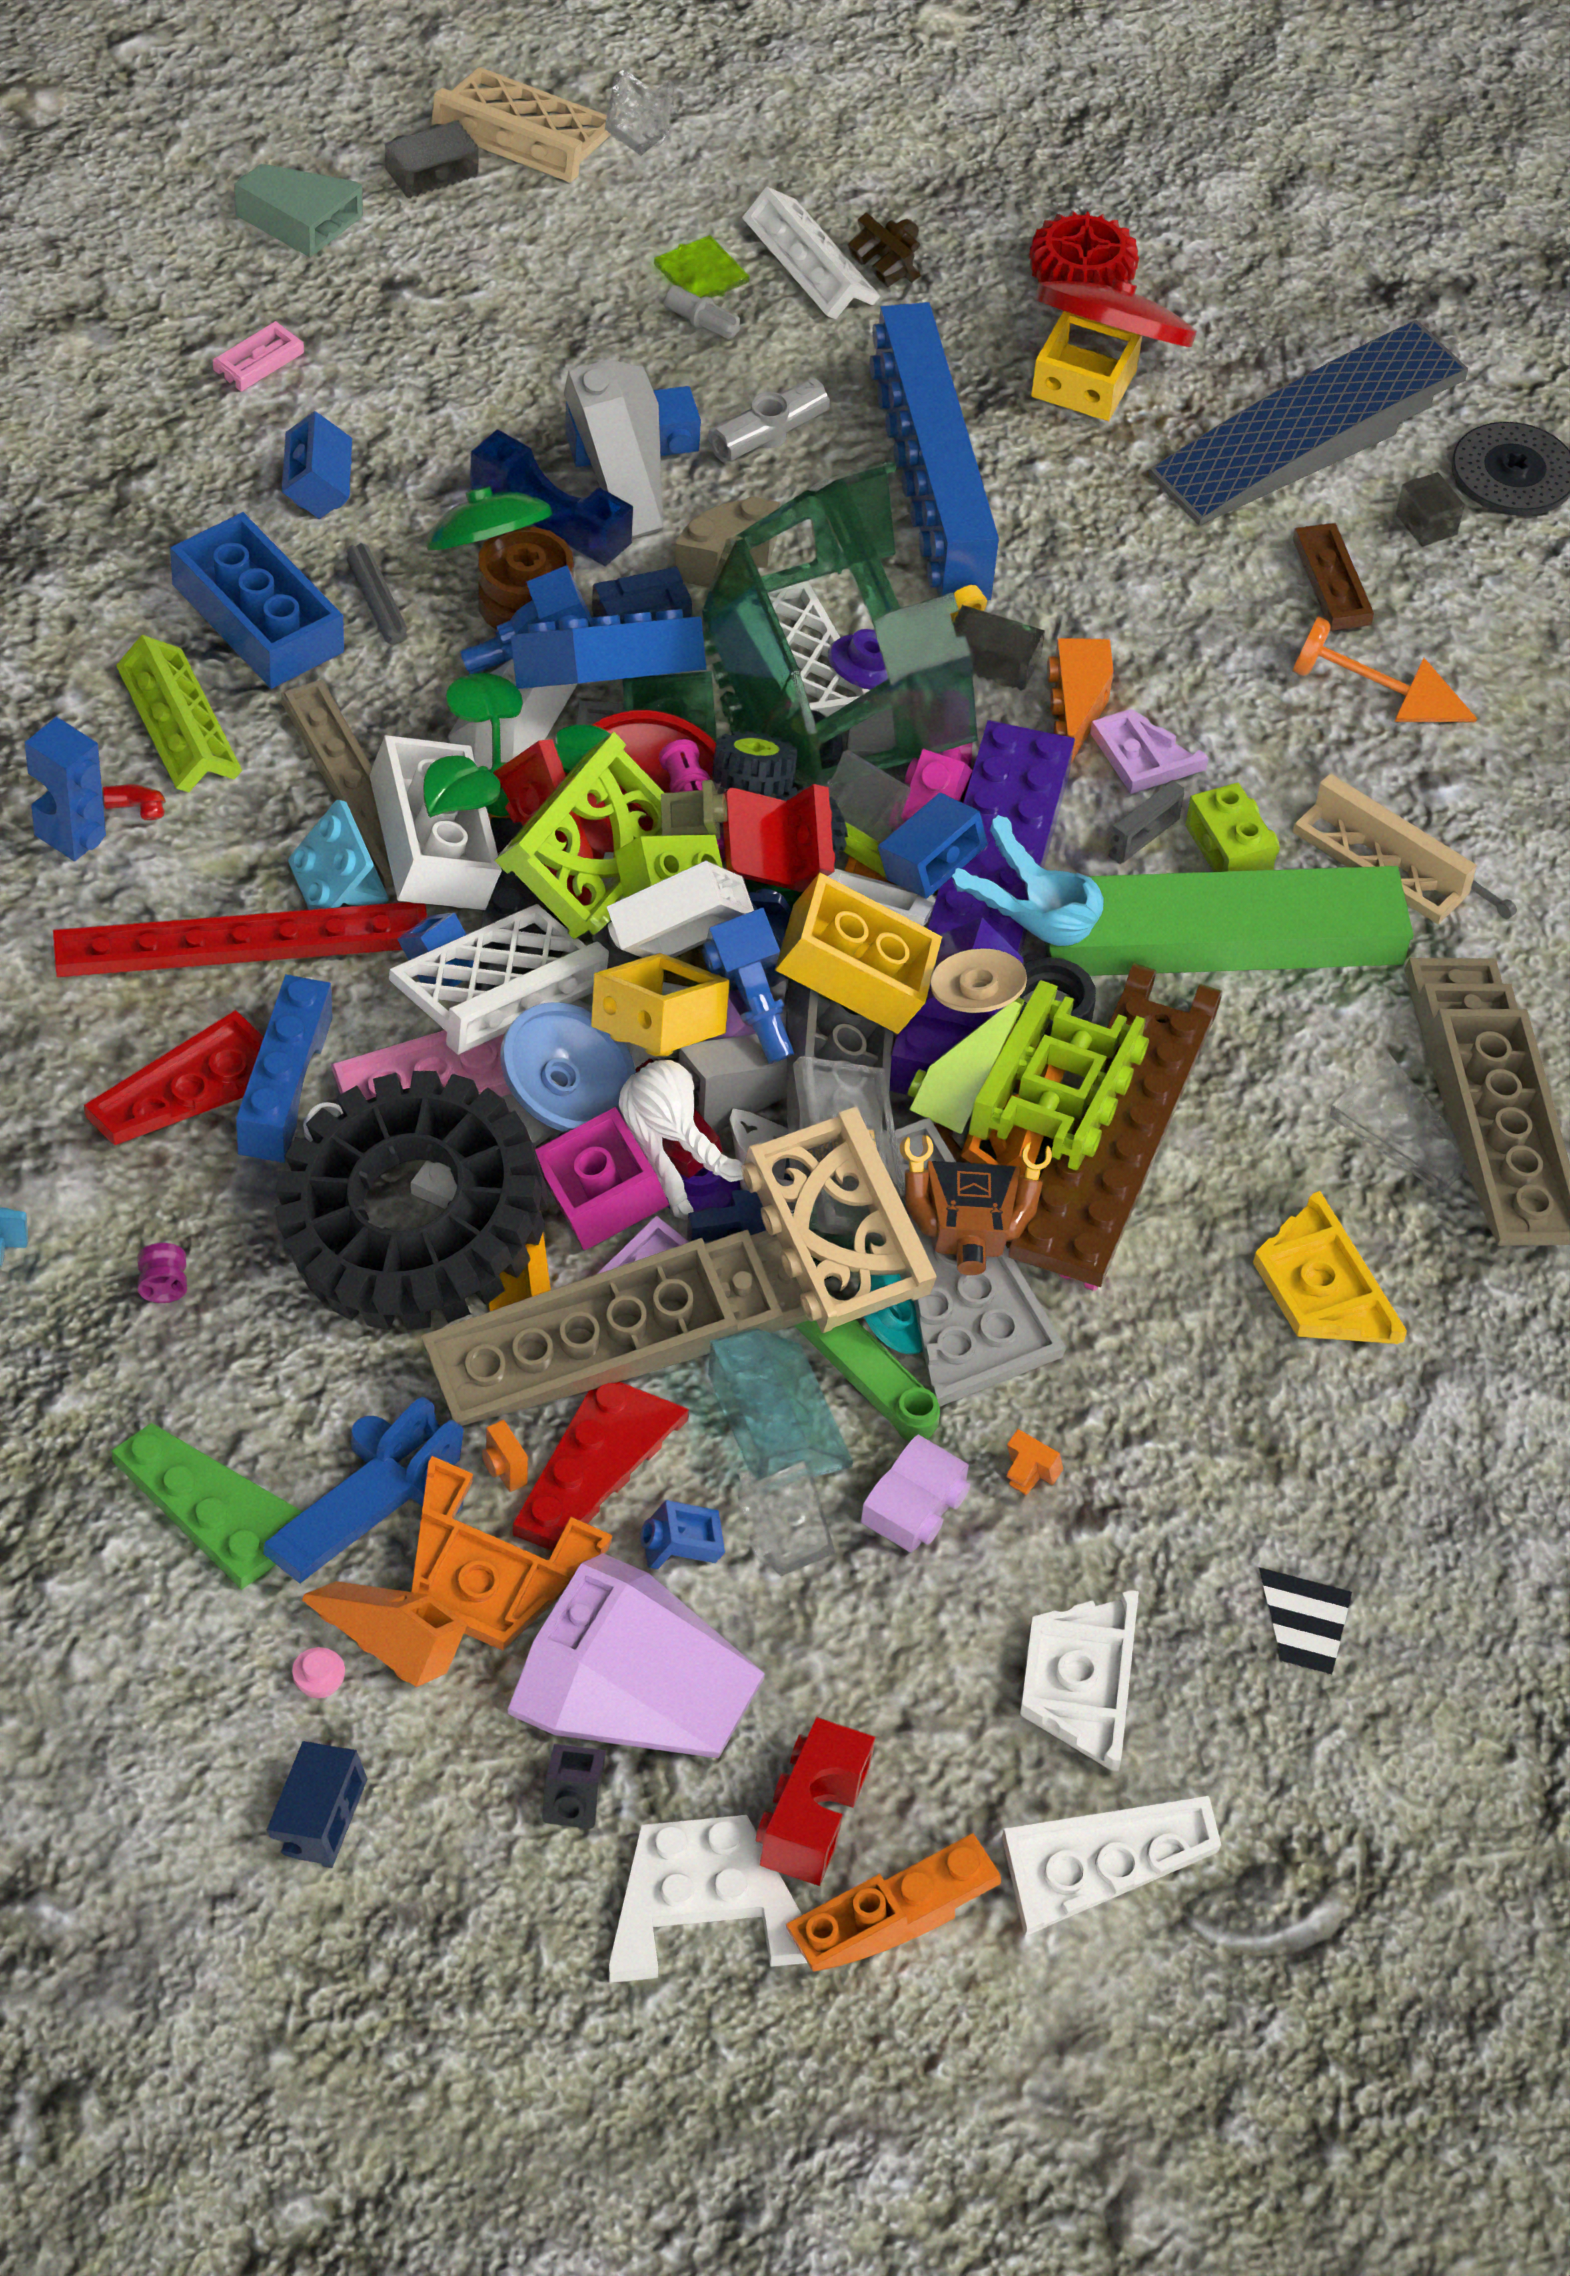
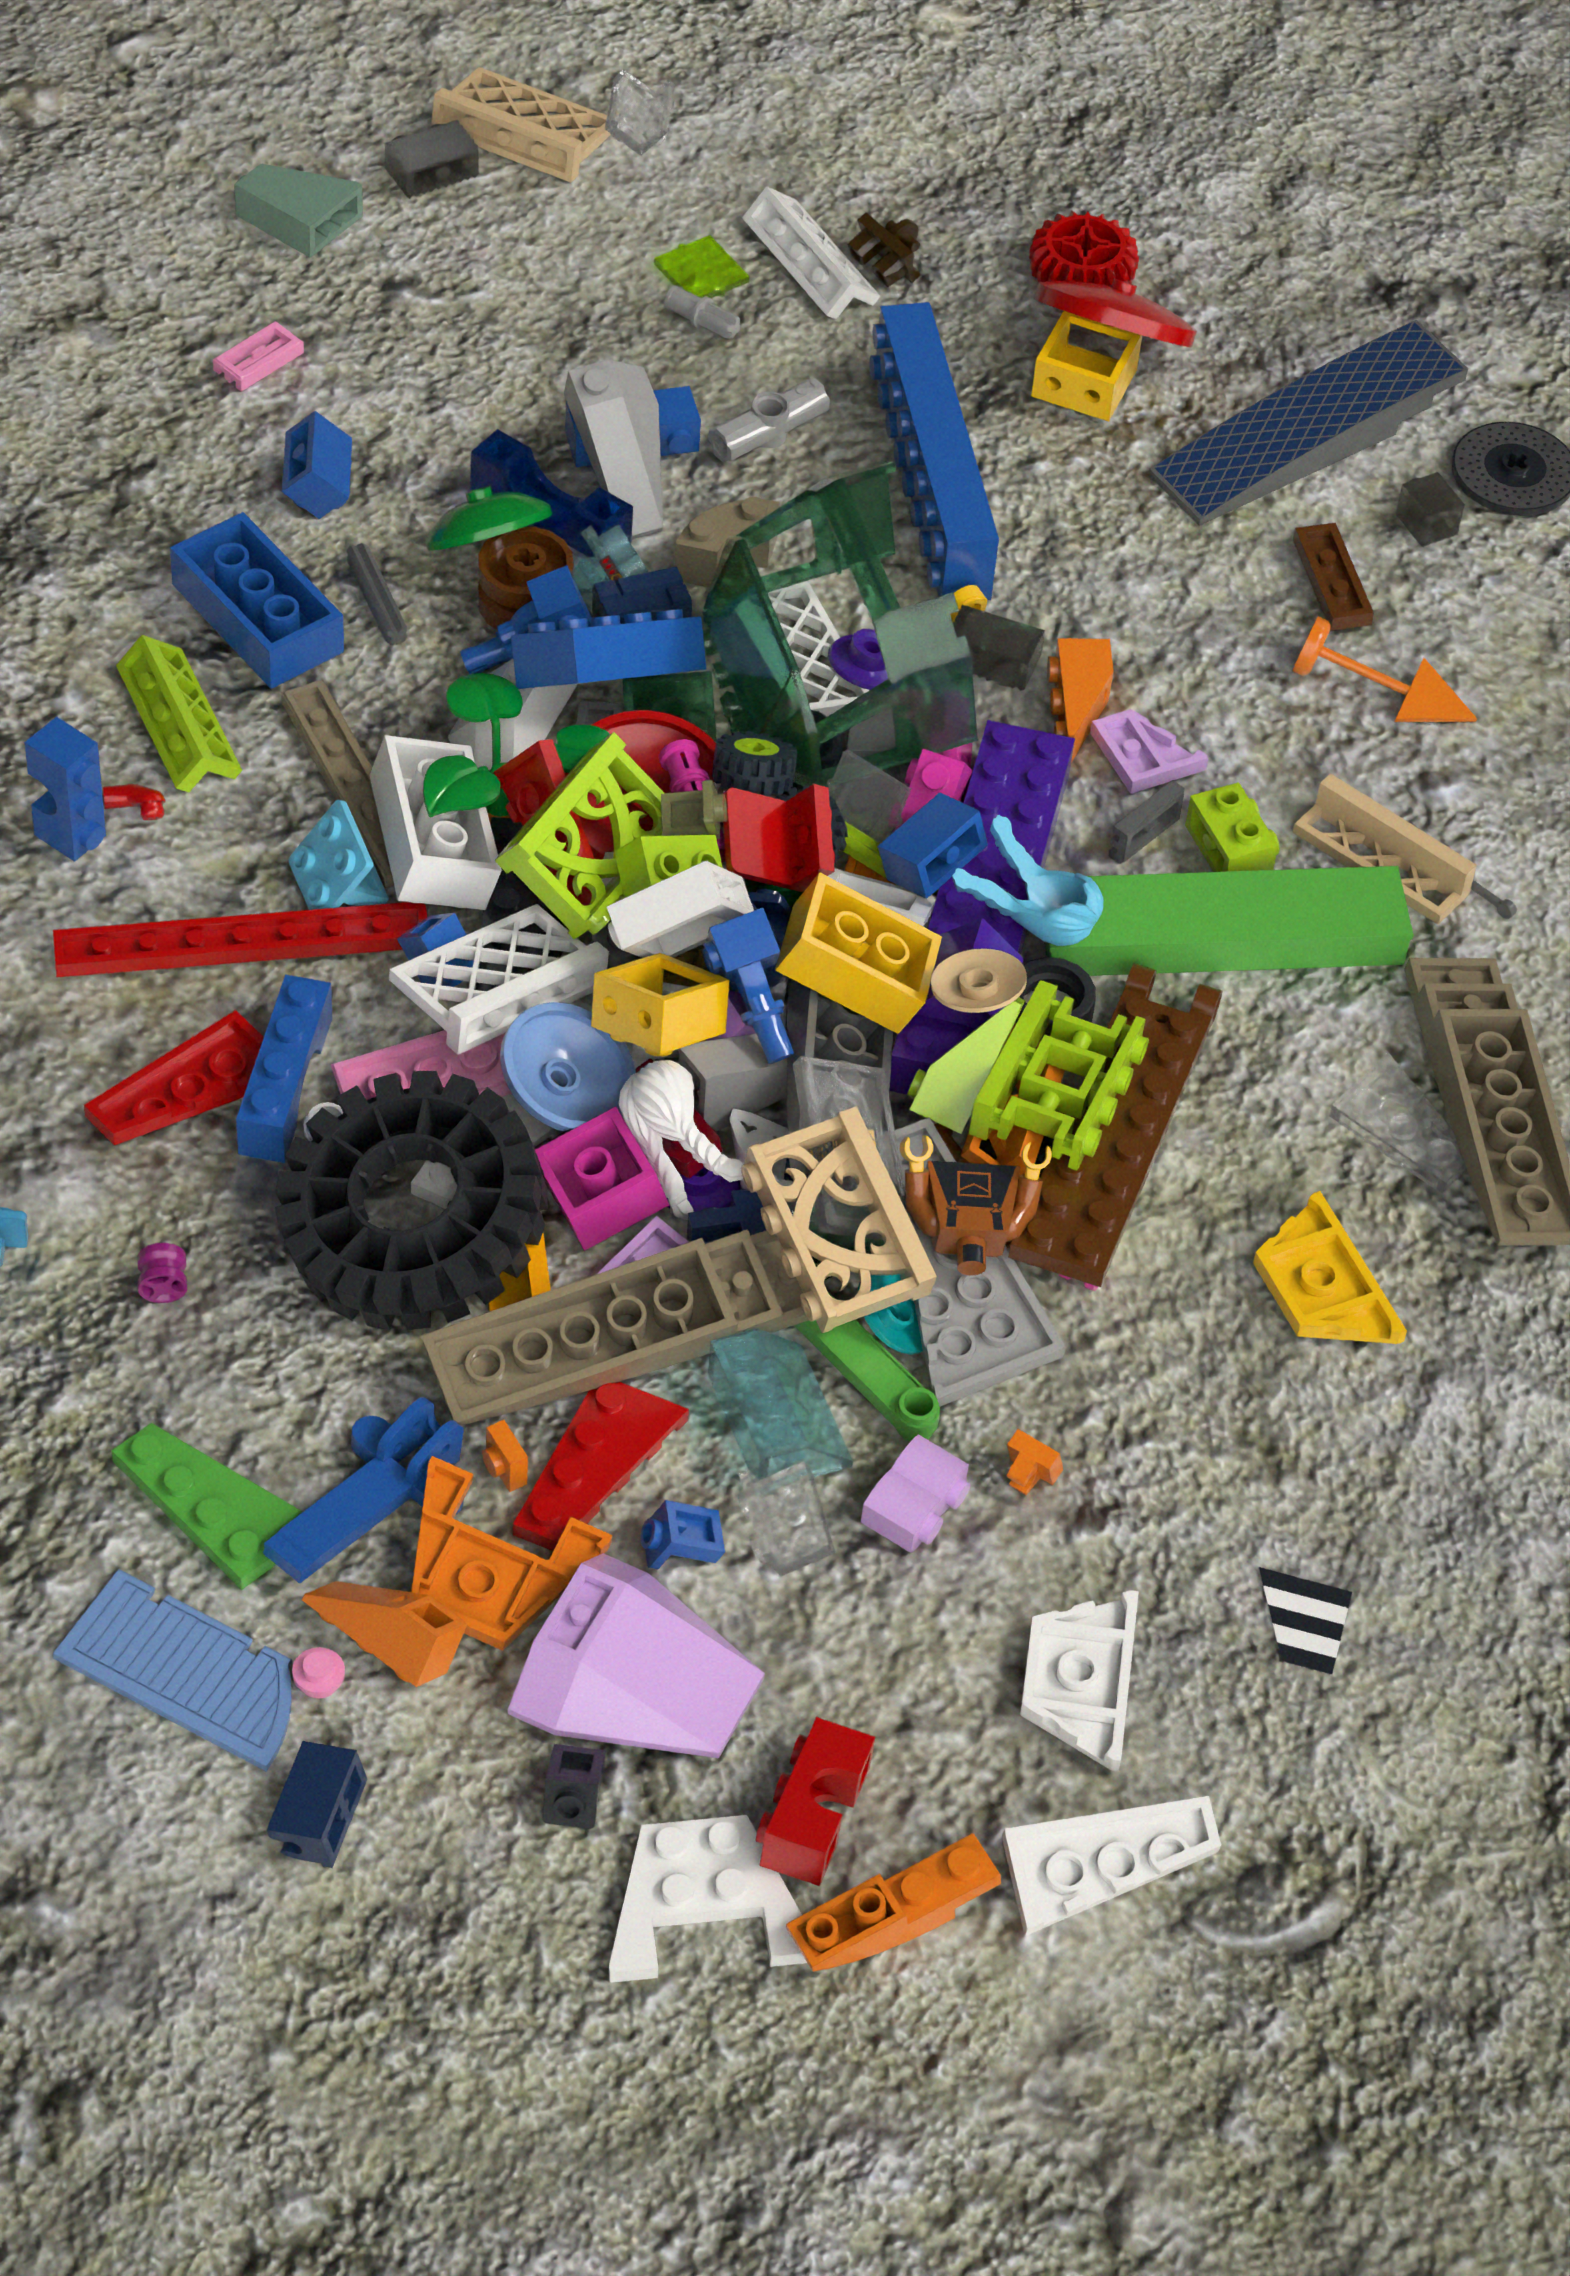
(183, 1668): none -> medium blue piece
(612, 559): none -> clear light blue hips

